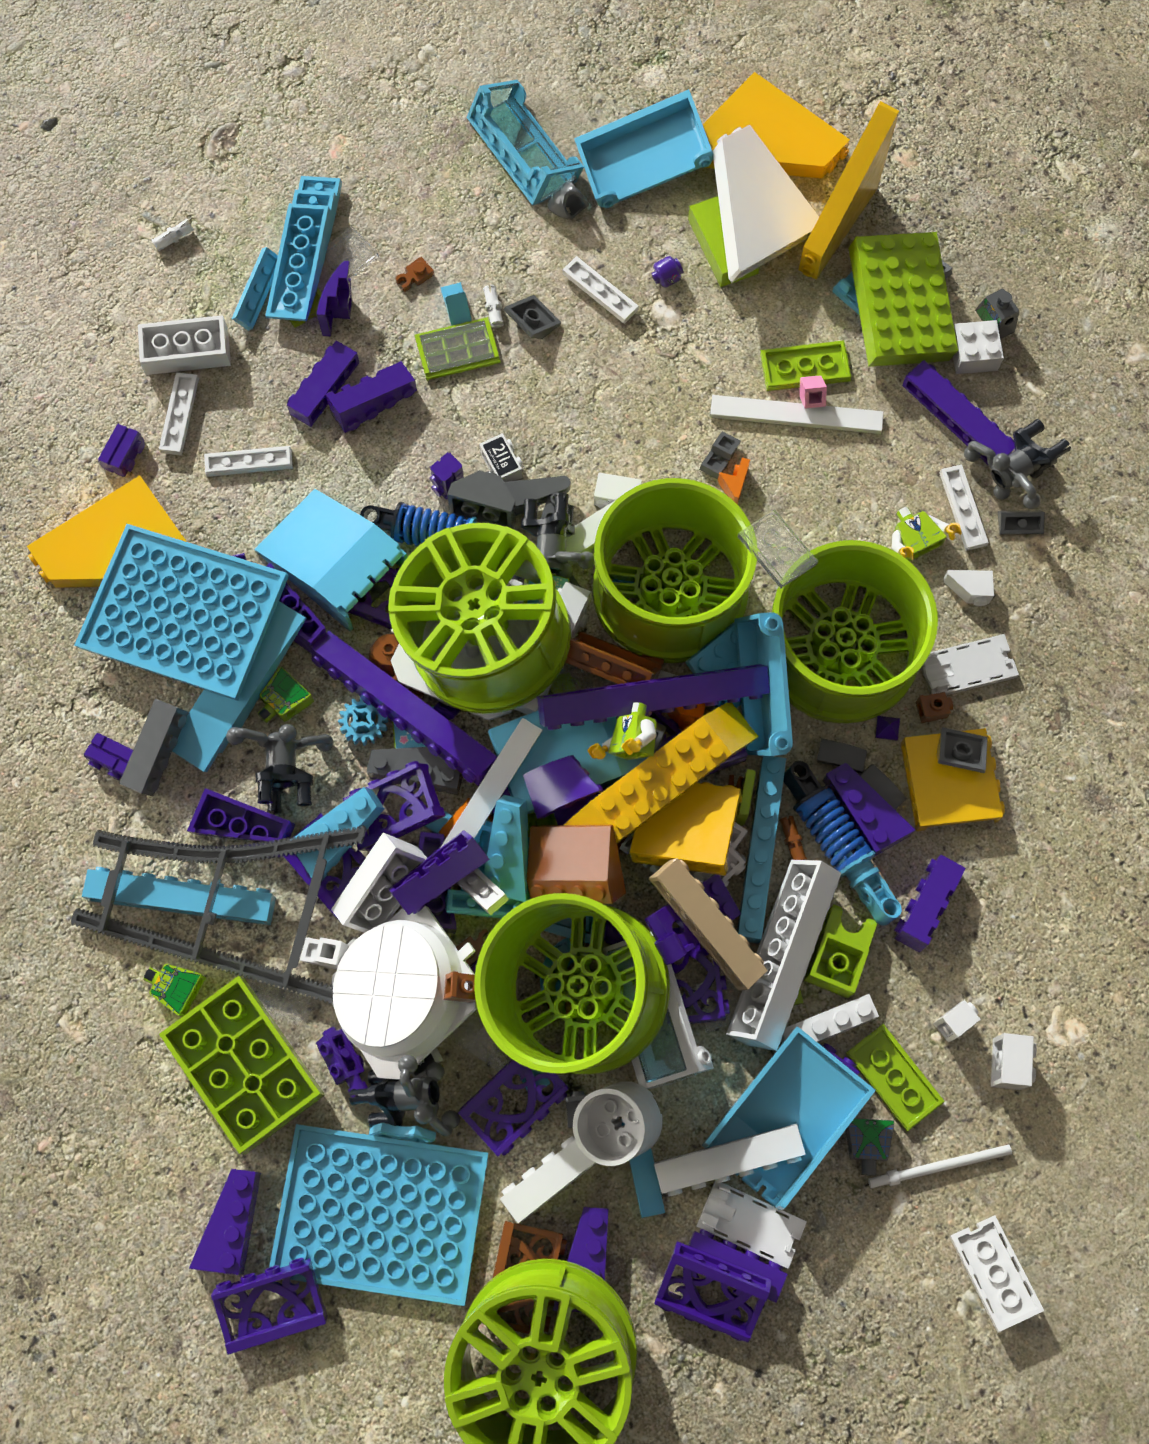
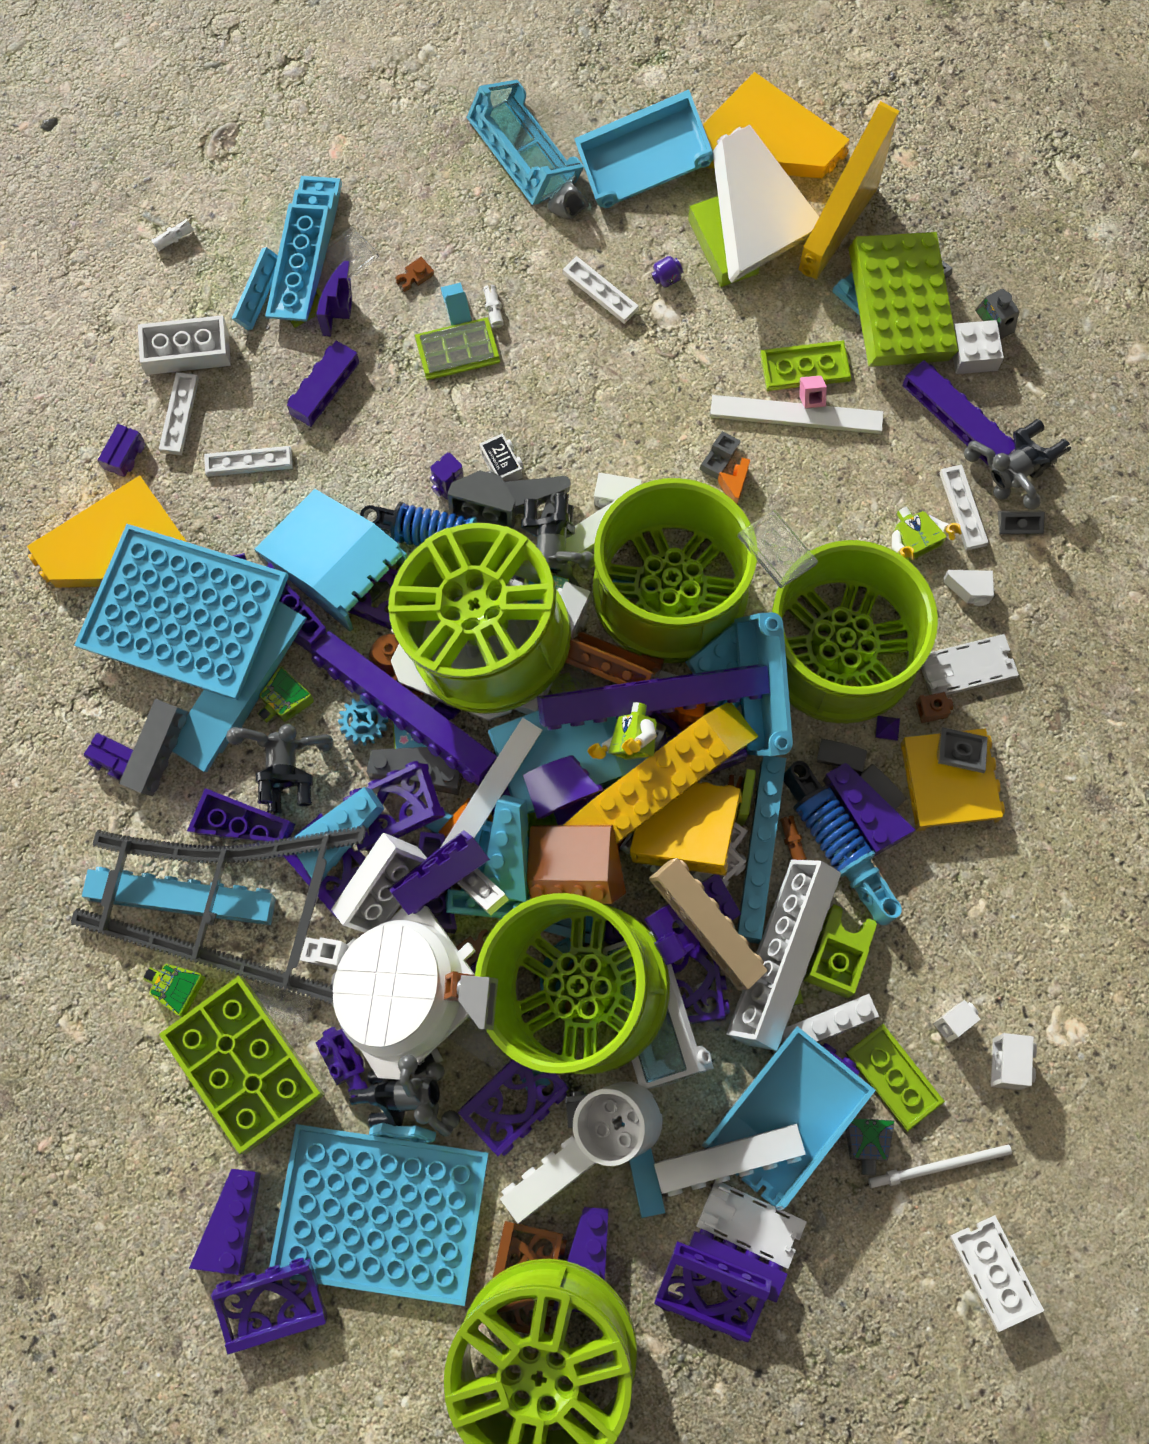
(371, 396): dark purple wedge -> none
(479, 999): none -> light grey slope
(533, 317): dark grey slope -> none
(929, 903): dark purple wedge -> none

